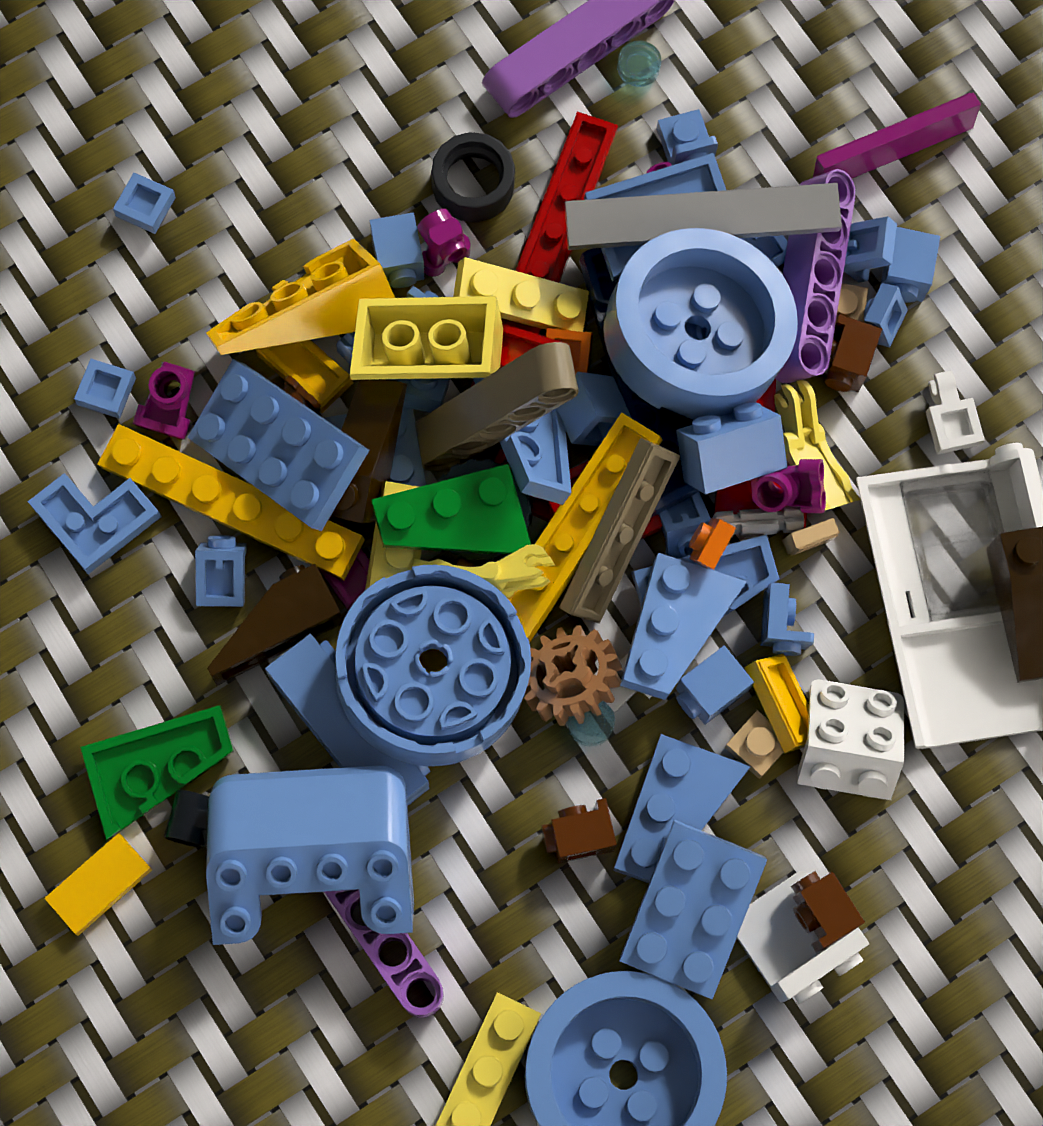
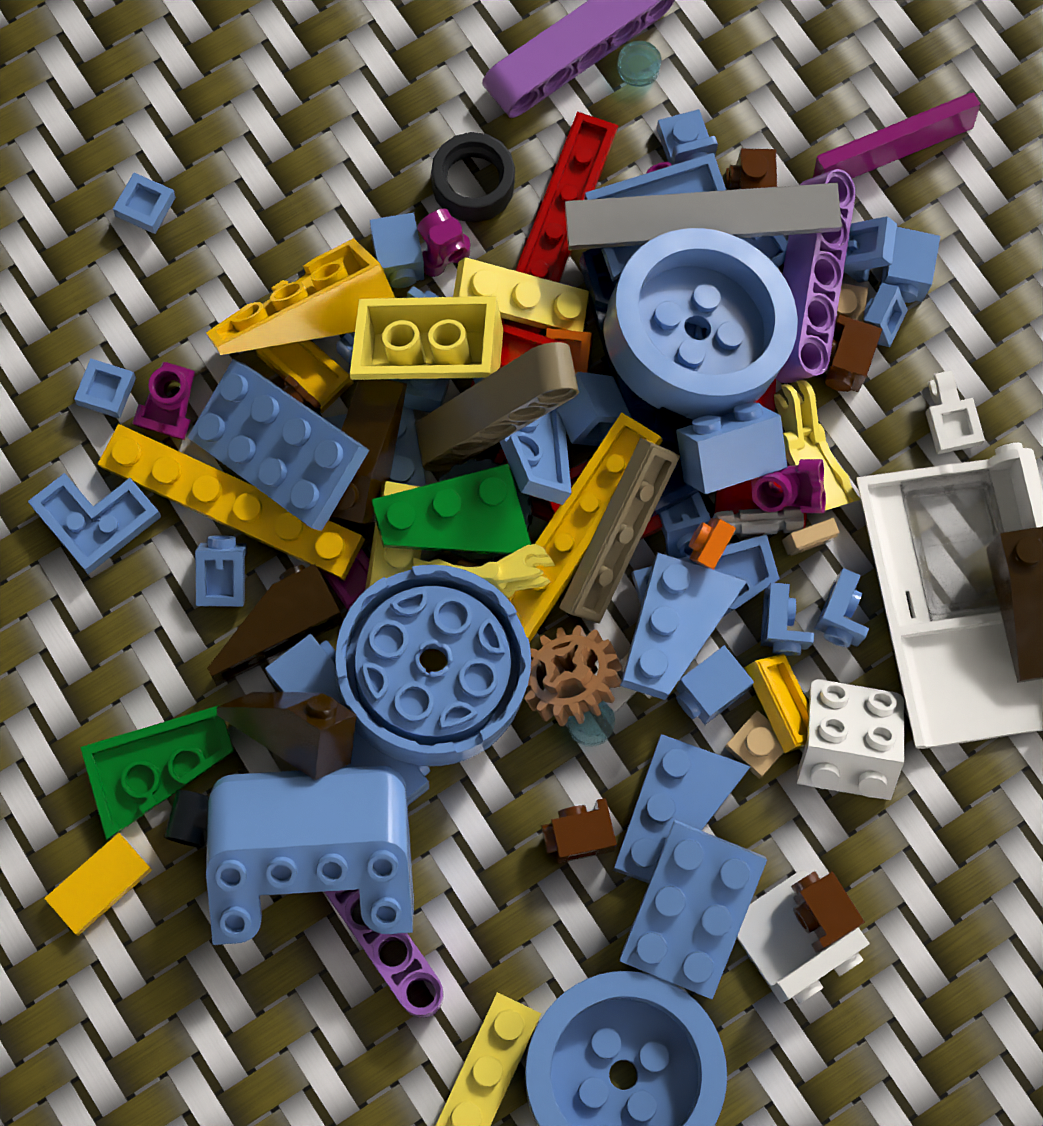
(297, 726): none -> dark brown slope
(753, 170): none -> reddish brown brick
(842, 602): none -> medium blue bracket

